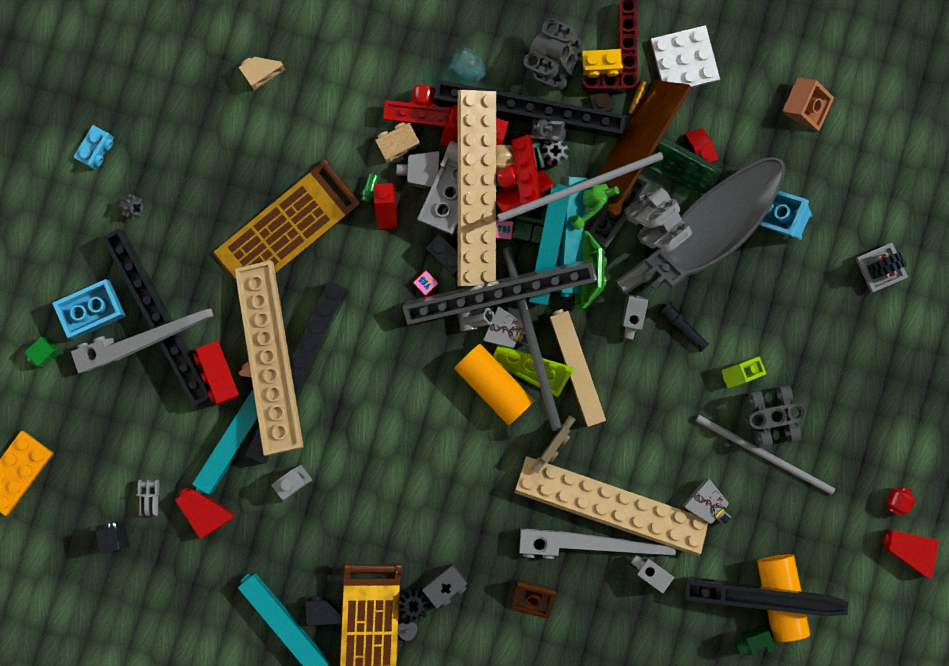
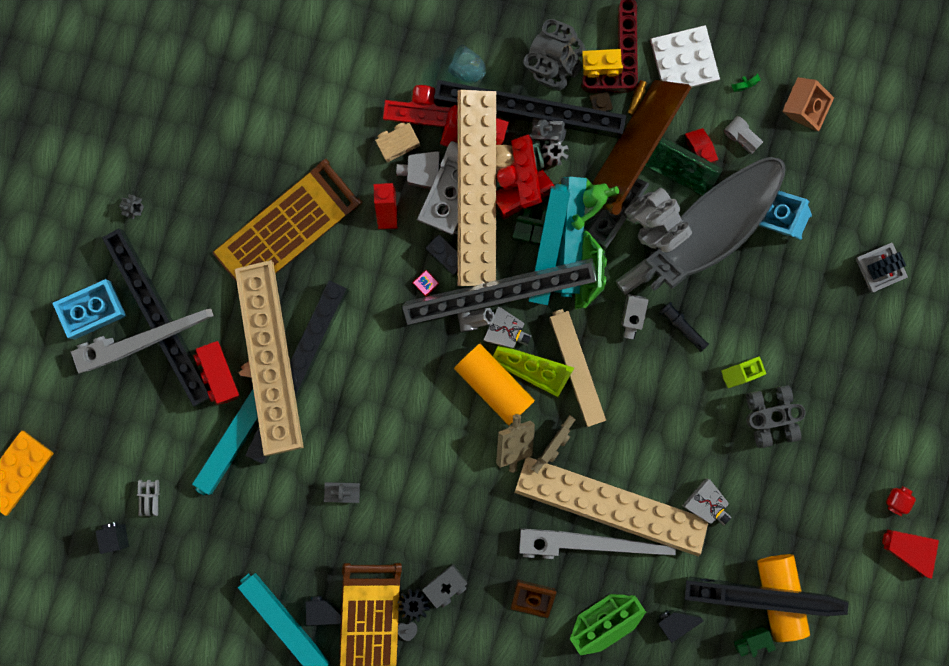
(41, 352): green brick -> none
(94, 147): medium azure bracket -> none
(203, 512): red slope -> none
(260, 70): tan slope -> none
(291, 482): light grey torso -> none
(342, 492): none -> dark grey hips
(368, 192): green animal -> none
(504, 230): tile -> none
(515, 443): none -> dark tan plate
(533, 346): dark grey piece -> none
(579, 187): light grey piece -> none
(606, 623): none -> bright green wedge
(659, 580): light grey torso -> none
(677, 623): none -> black slope
(739, 131): none -> light grey piece
(746, 84): none -> green piece
(764, 454): light grey piece -> none

